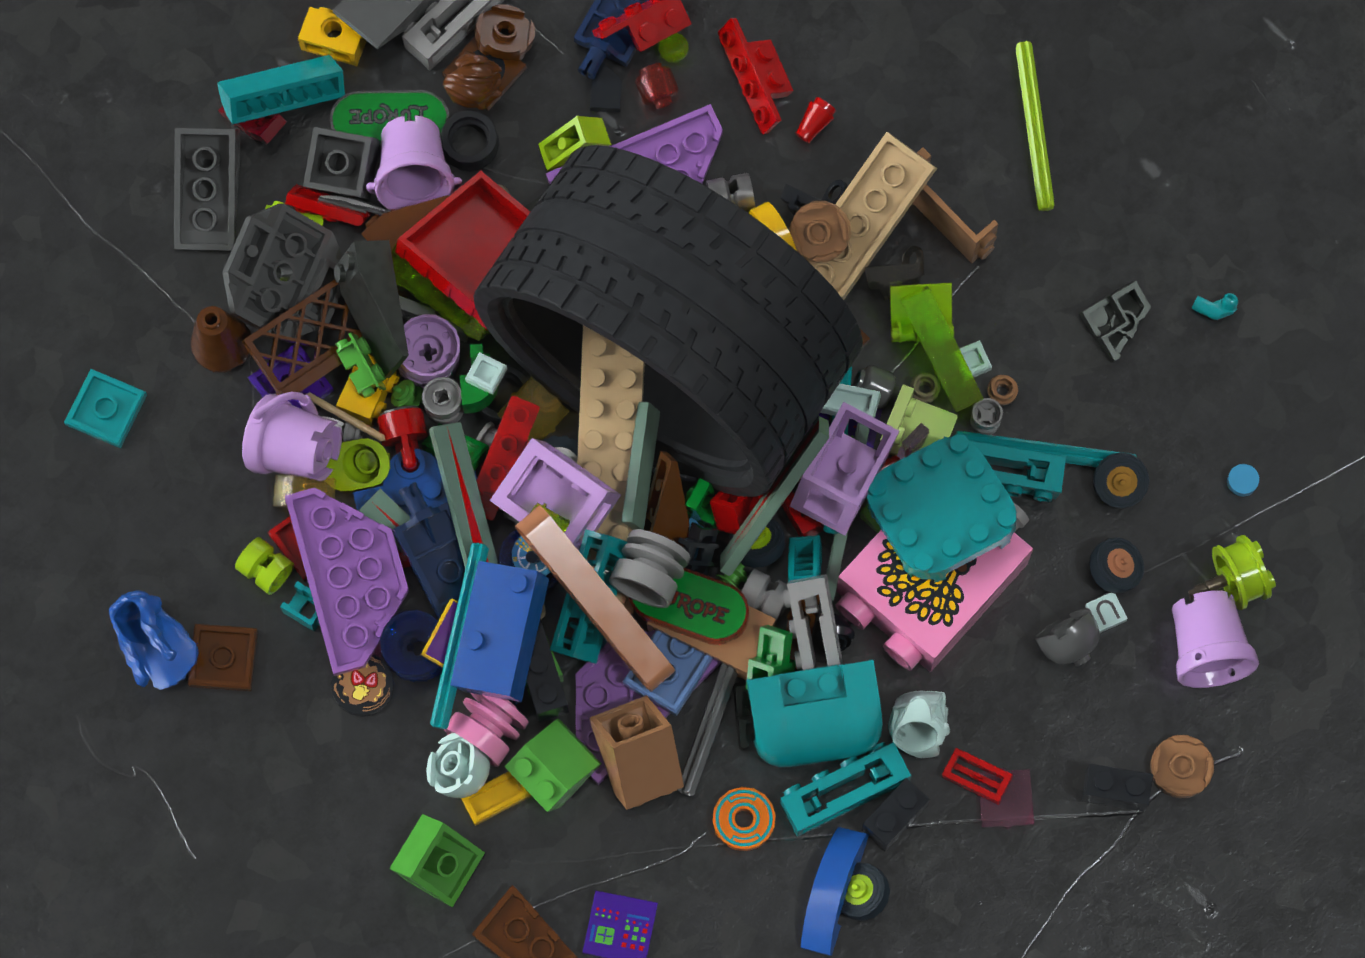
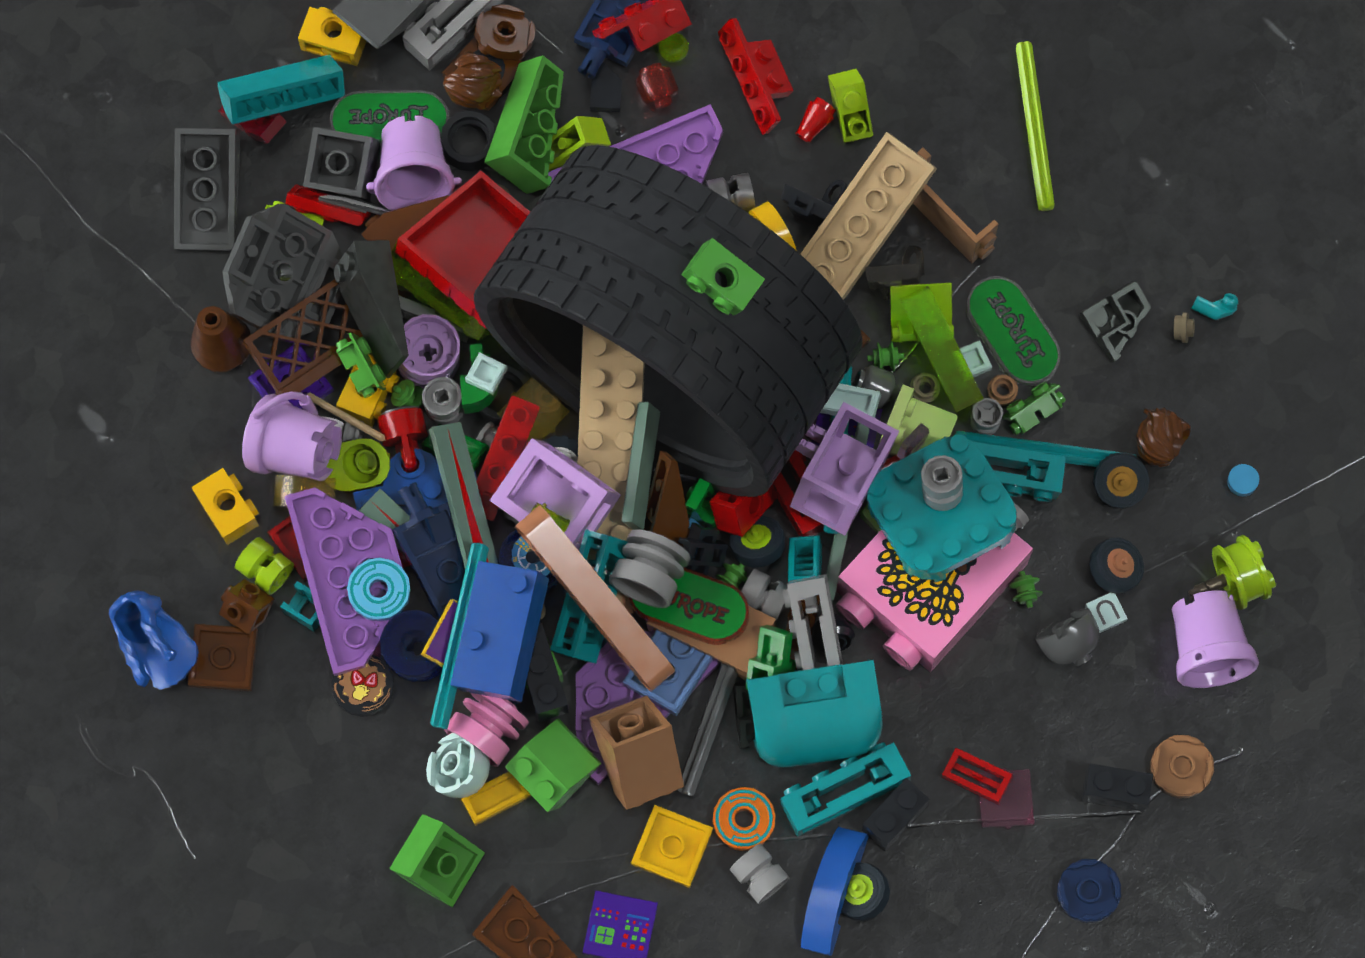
(105, 408): teal tile -> none
(233, 522): none -> yellow brick
(245, 605): none -> reddish brown brick
(378, 571): none -> medium azure tile
(527, 125): none -> bright green wedge
(672, 846): none -> yellow tile
(741, 279): none -> bright green brick
(759, 873): none -> light grey wheel
(775, 496): sand green tile -> none
(820, 231): medium nougat tile -> none
(851, 105): none -> lime slope
(885, 356): none -> bright green wheel
(919, 723): light aqua piece -> none
(942, 483): none -> light grey wheel
(1013, 330): none -> green tile
(1025, 589): none -> bright green wheel
(1042, 399): none -> bright green hinge
(1089, 891): none -> dark blue tile
(1161, 436): none -> reddish brown hair
(1183, 327): none -> dark tan plate

